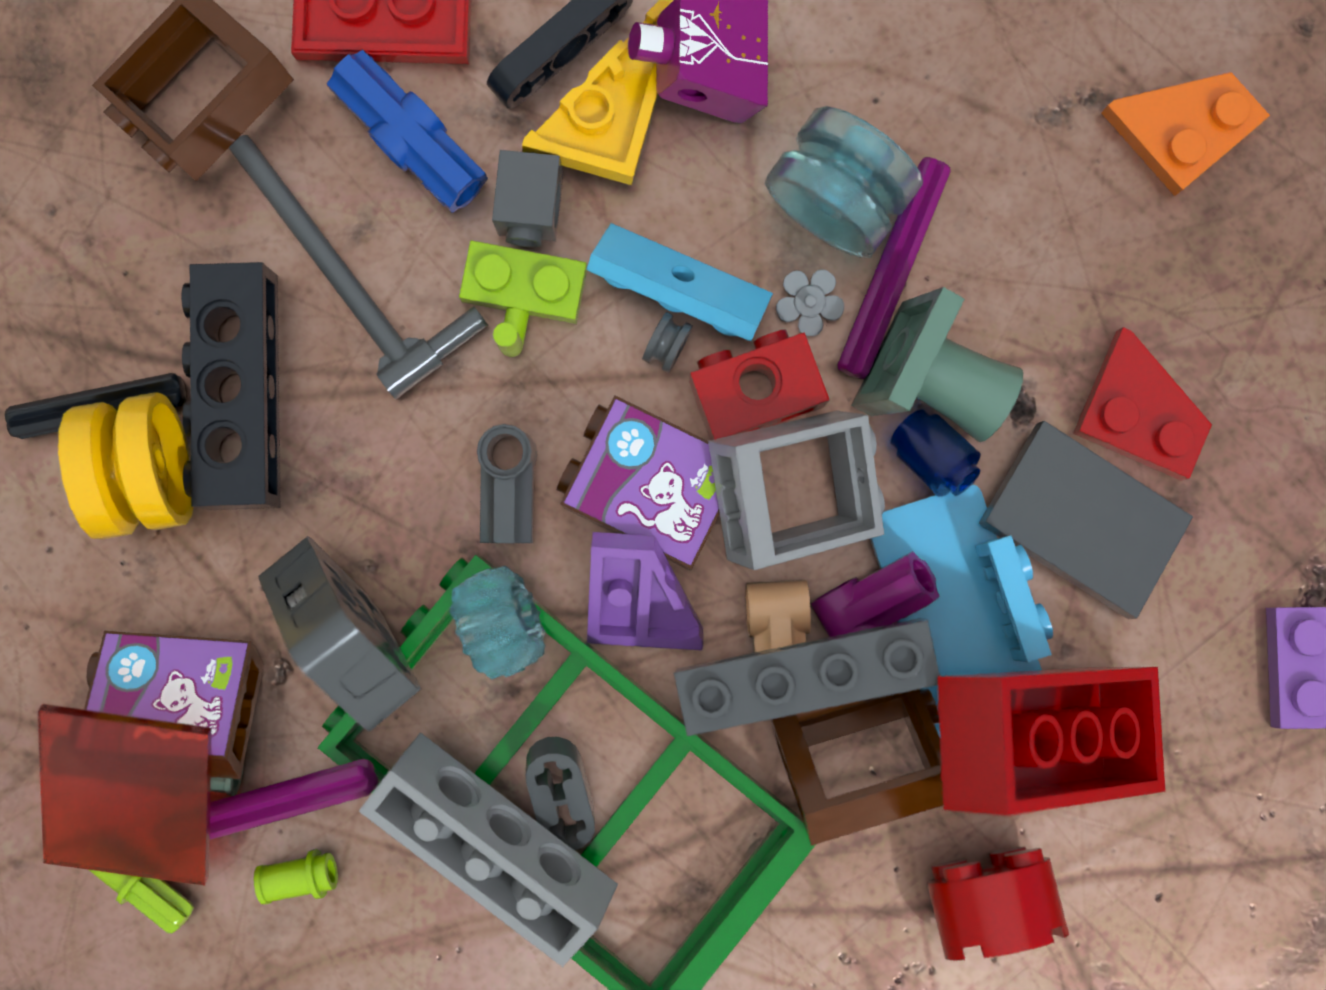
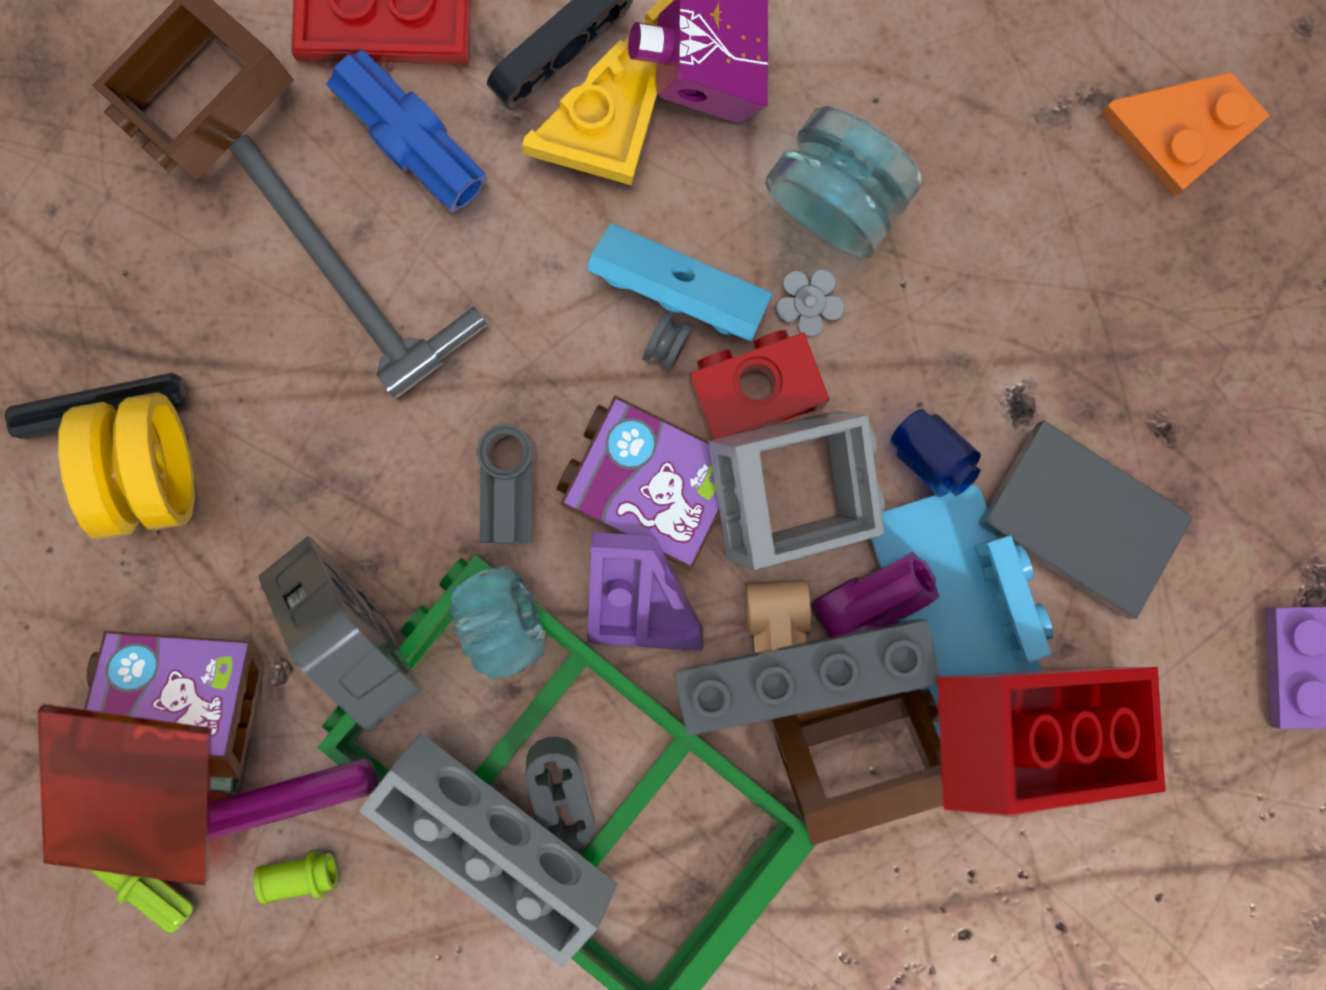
(253, 354): black brick -> none
(522, 286): lime plate -> none
(527, 197): dark grey brick -> none
(893, 271): magenta axle -> none
(927, 366): sand green plant -> none
(998, 905): red brick -> none
(1142, 411): red wing -> none

